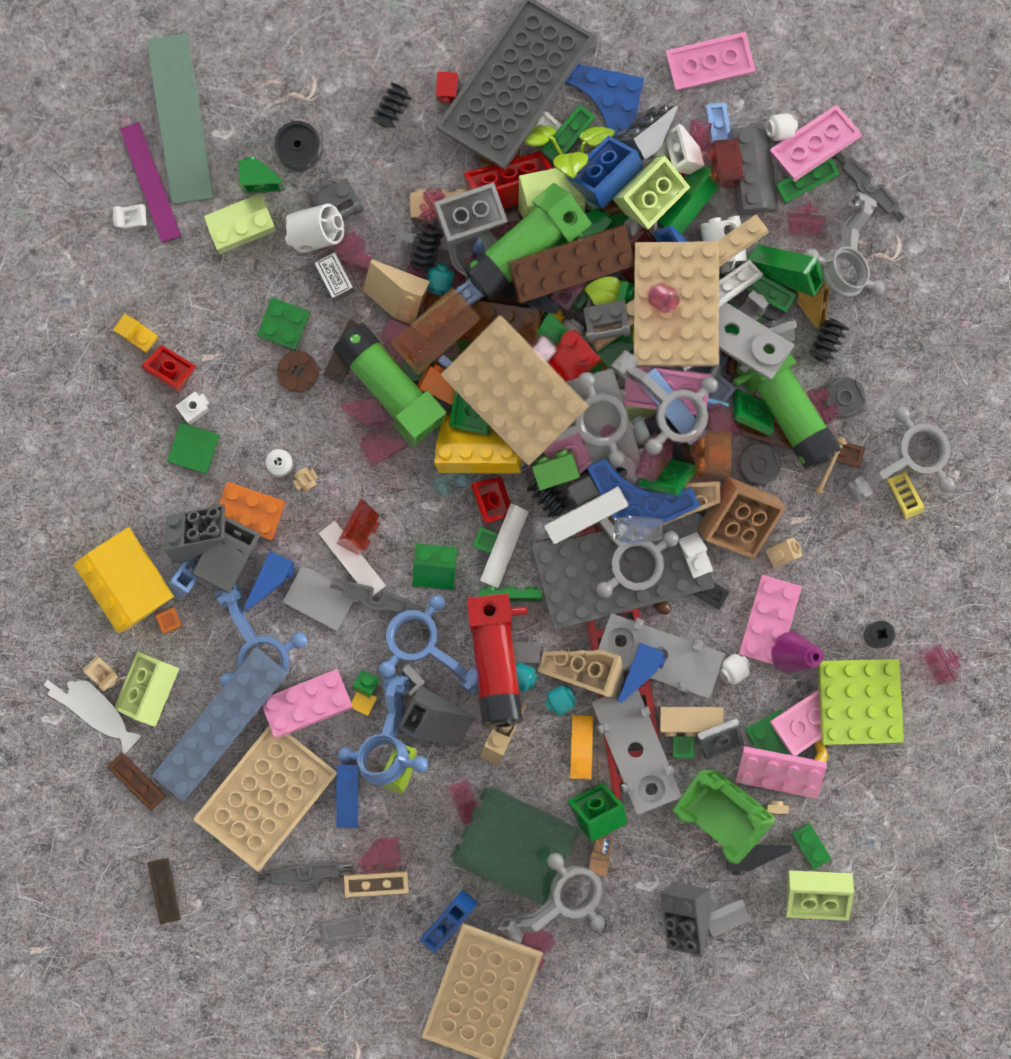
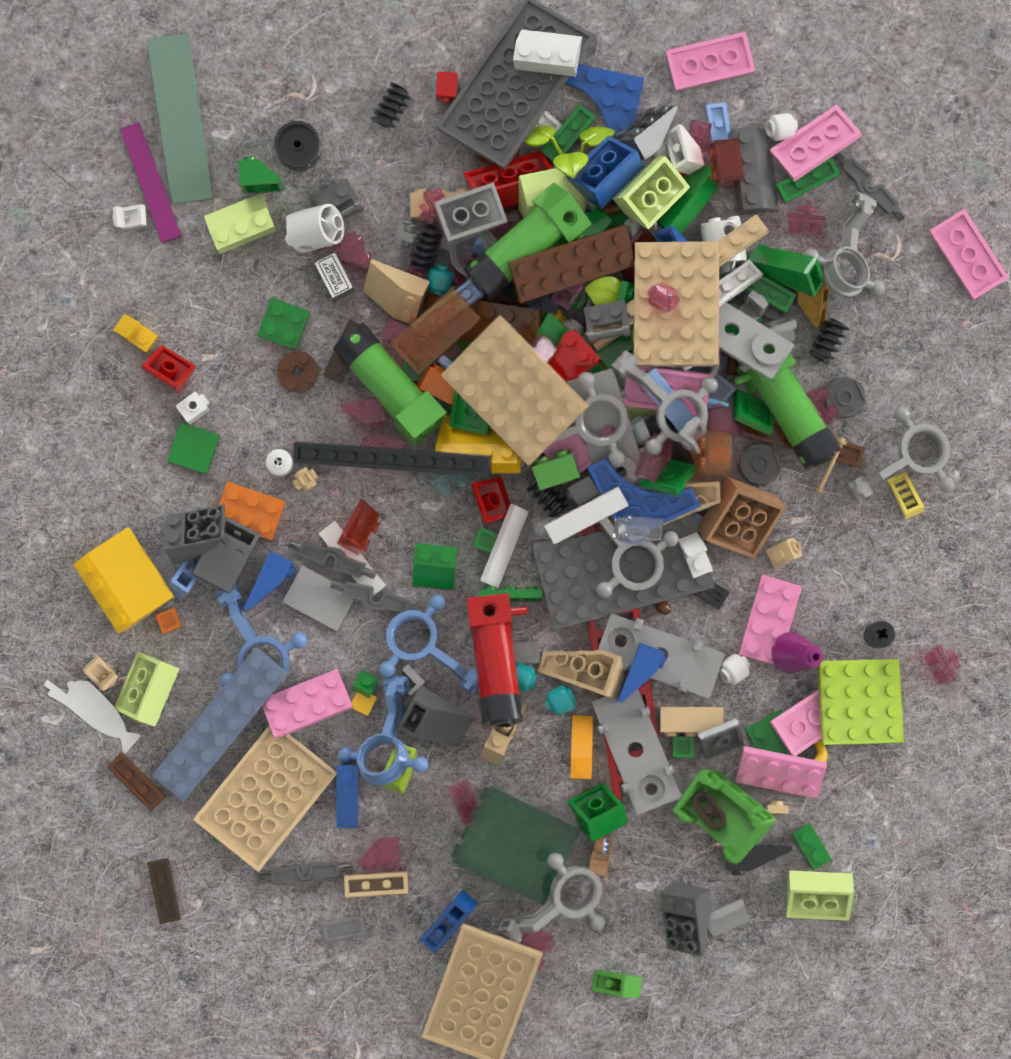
(342, 561): none -> dark grey piece
(393, 458): none -> black plate
(547, 52): none -> white slope
(617, 983): none -> bright green slope
(691, 433): none -> light grey bracket
(709, 811): none -> dark brown plate
(968, 254): none -> bright pink plate

